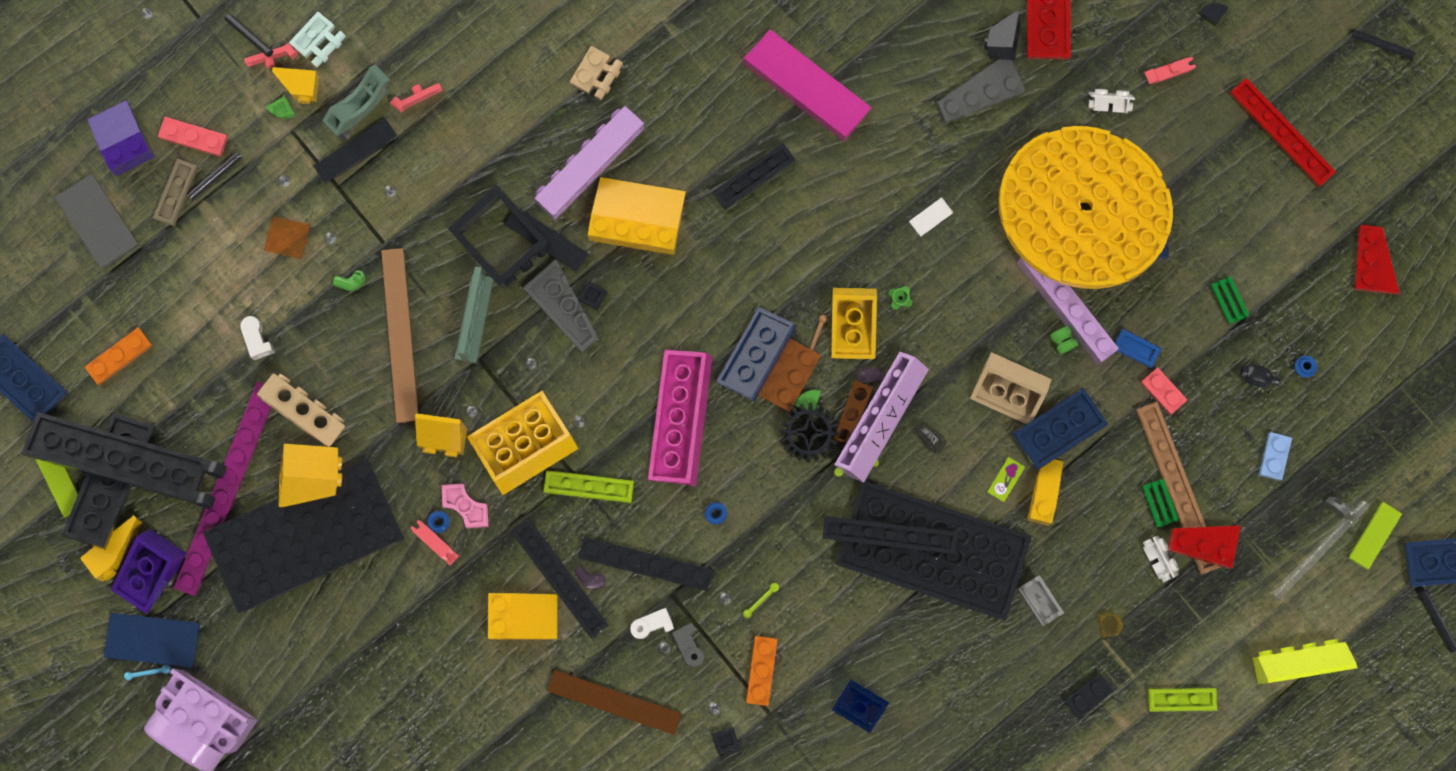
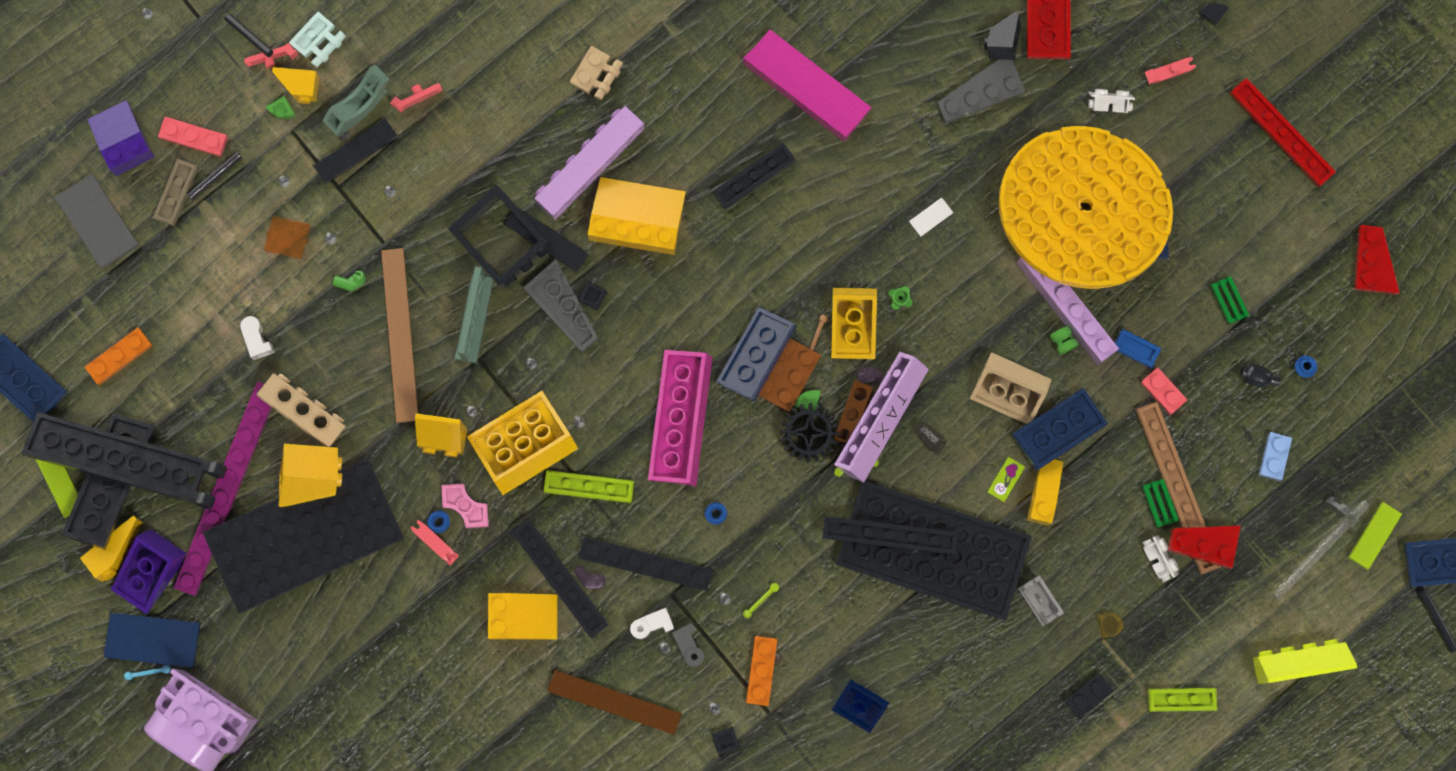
(1383, 44): black bar -> none

